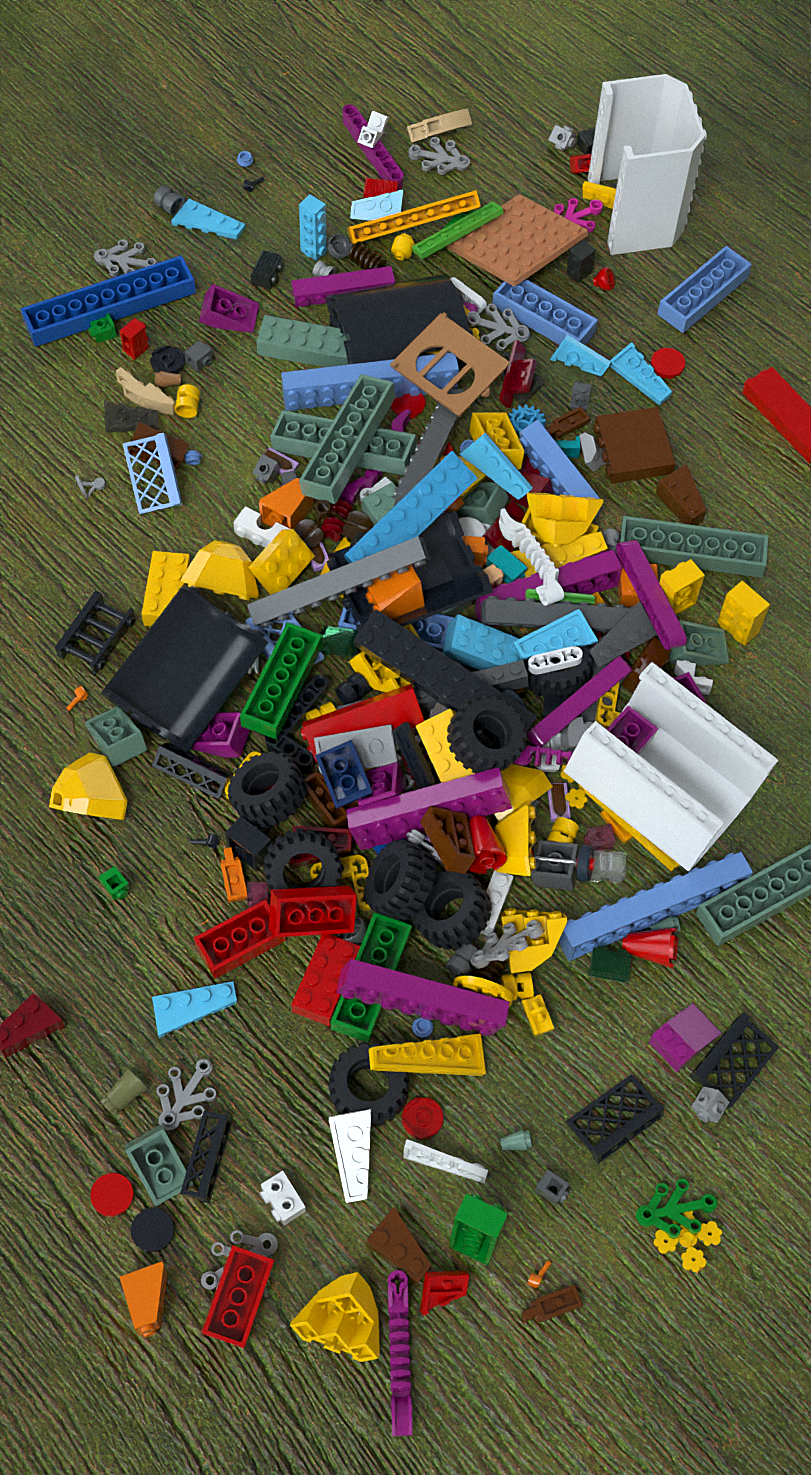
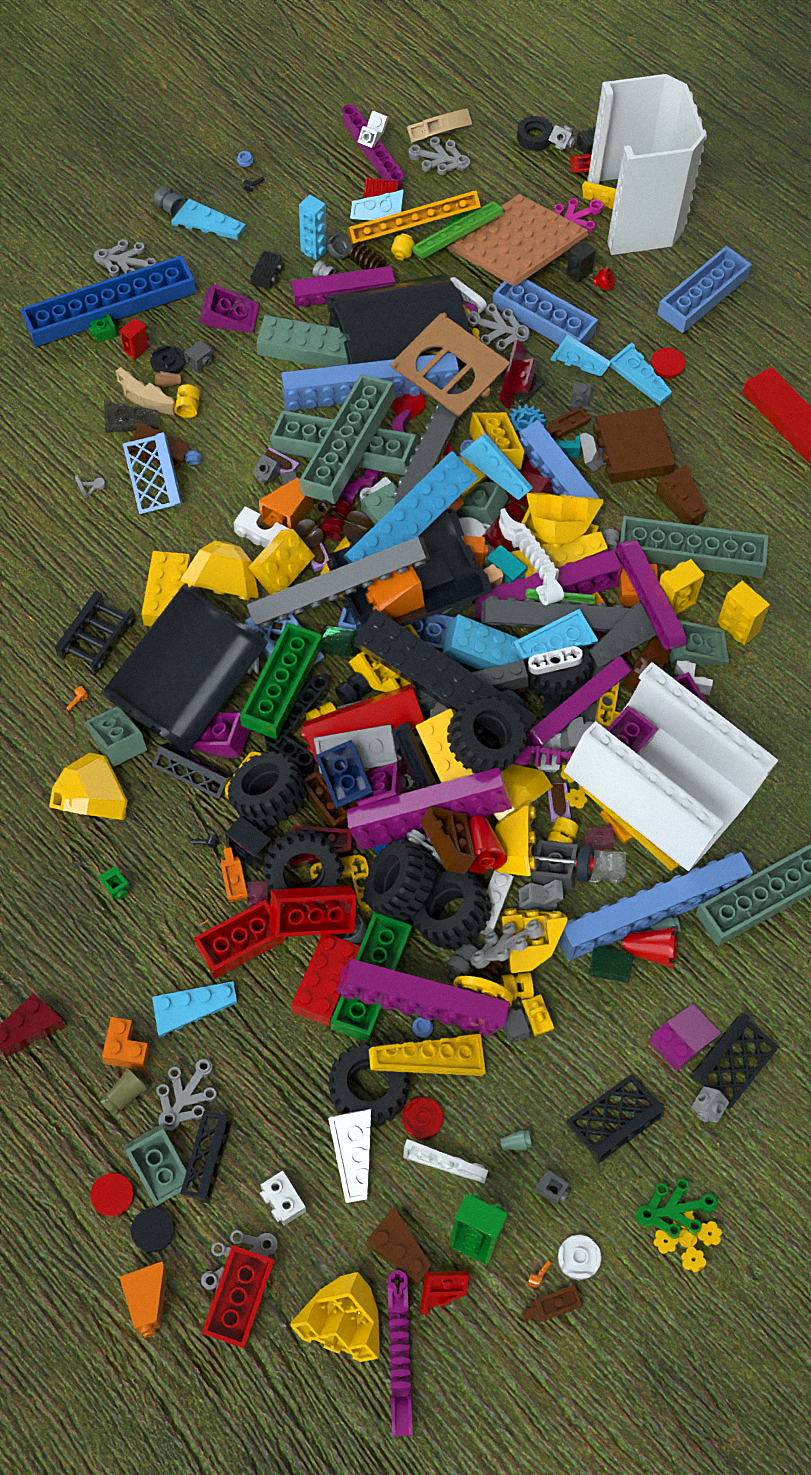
(120, 1049): none -> orange brick
(516, 1026): none -> dark grey brick
(534, 123): none -> black tyre
(541, 897): none -> light grey brick
(579, 1257): none -> white tile

